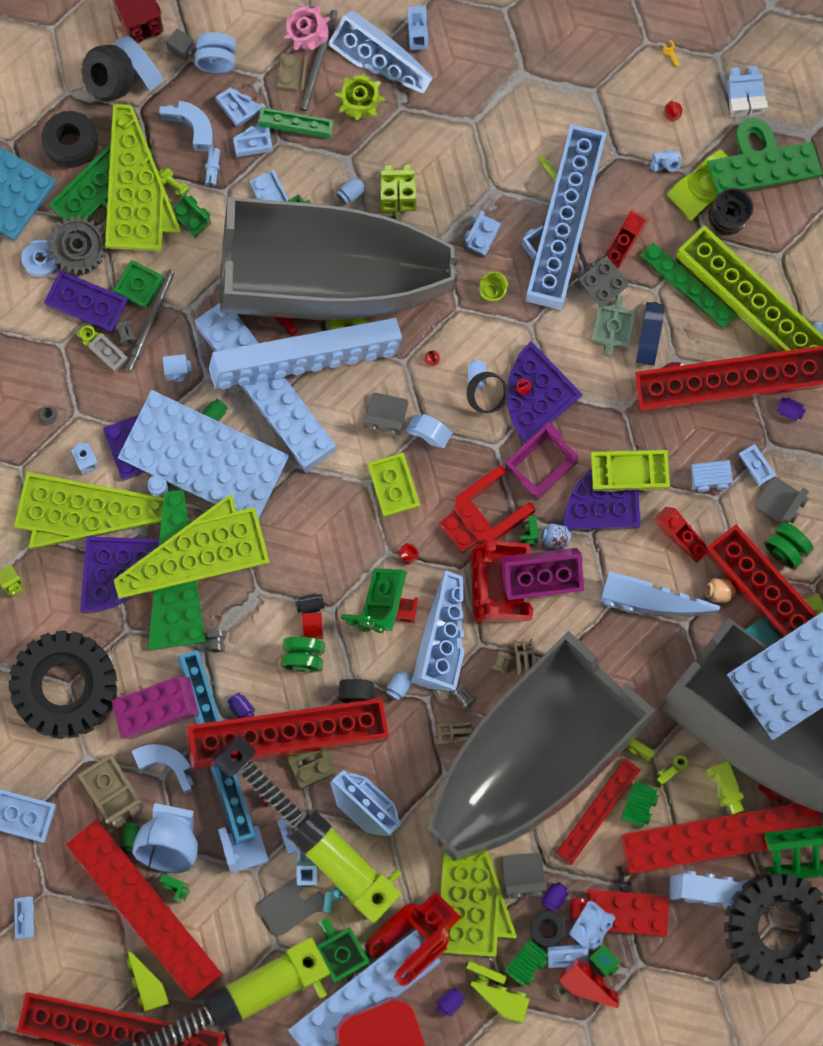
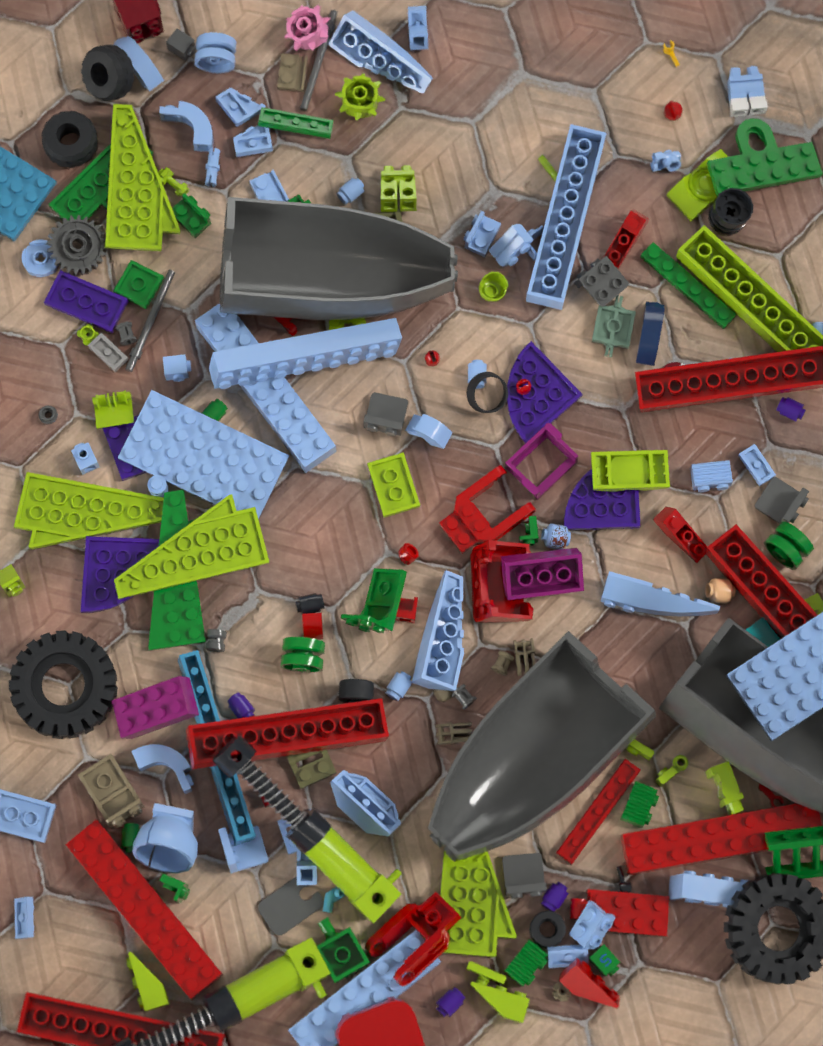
(113, 409): none -> lime hinge
(511, 245): none -> light blue brick

